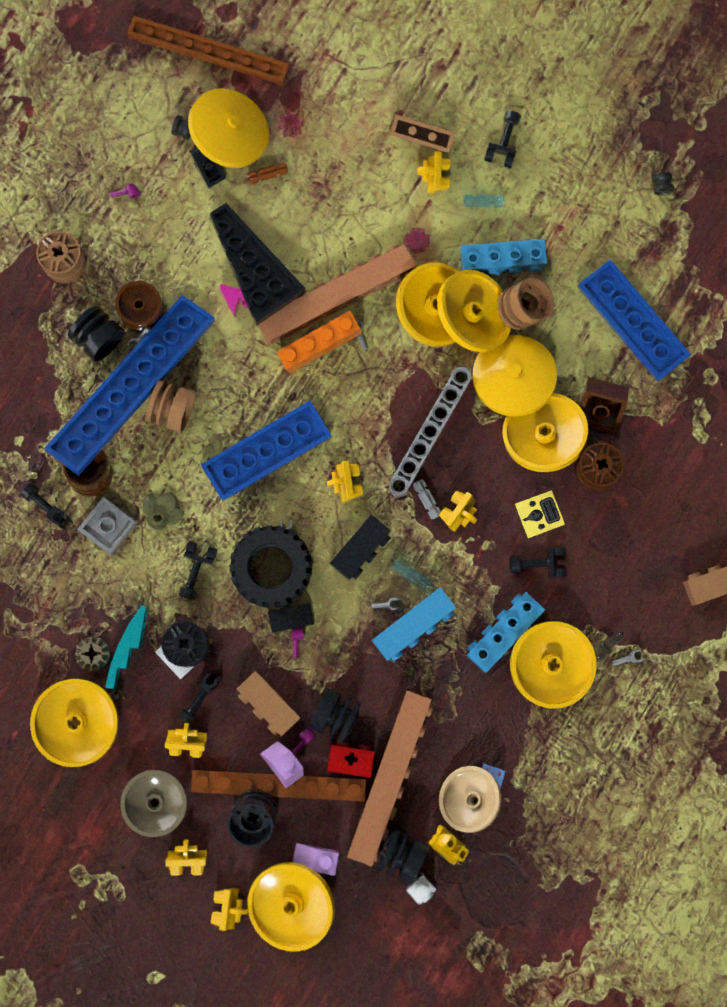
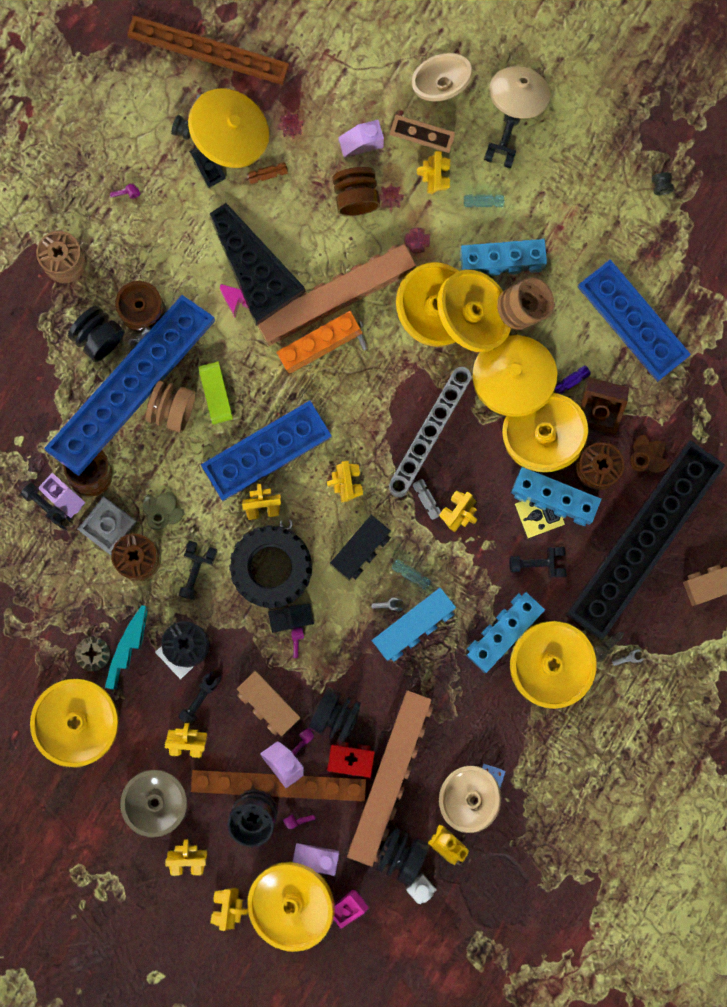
(61, 495): none -> lavender slope
(147, 551): none -> reddish brown wheel
(215, 393): none -> lime beam
(253, 504): none -> yellow hips
(290, 822): none -> magenta hand
(349, 908): none -> dark pink slope
(356, 191): none -> reddish brown wheel
(362, 139): none -> lavender slope
(390, 191): none -> clear pink gear
(441, 77): none -> tan dish
(519, 92): none -> tan dish
(555, 496): none -> dark azure brick
(572, 380): none -> dark purple axle
(644, 540): none -> black brick
(651, 455): none -> reddish brown plate

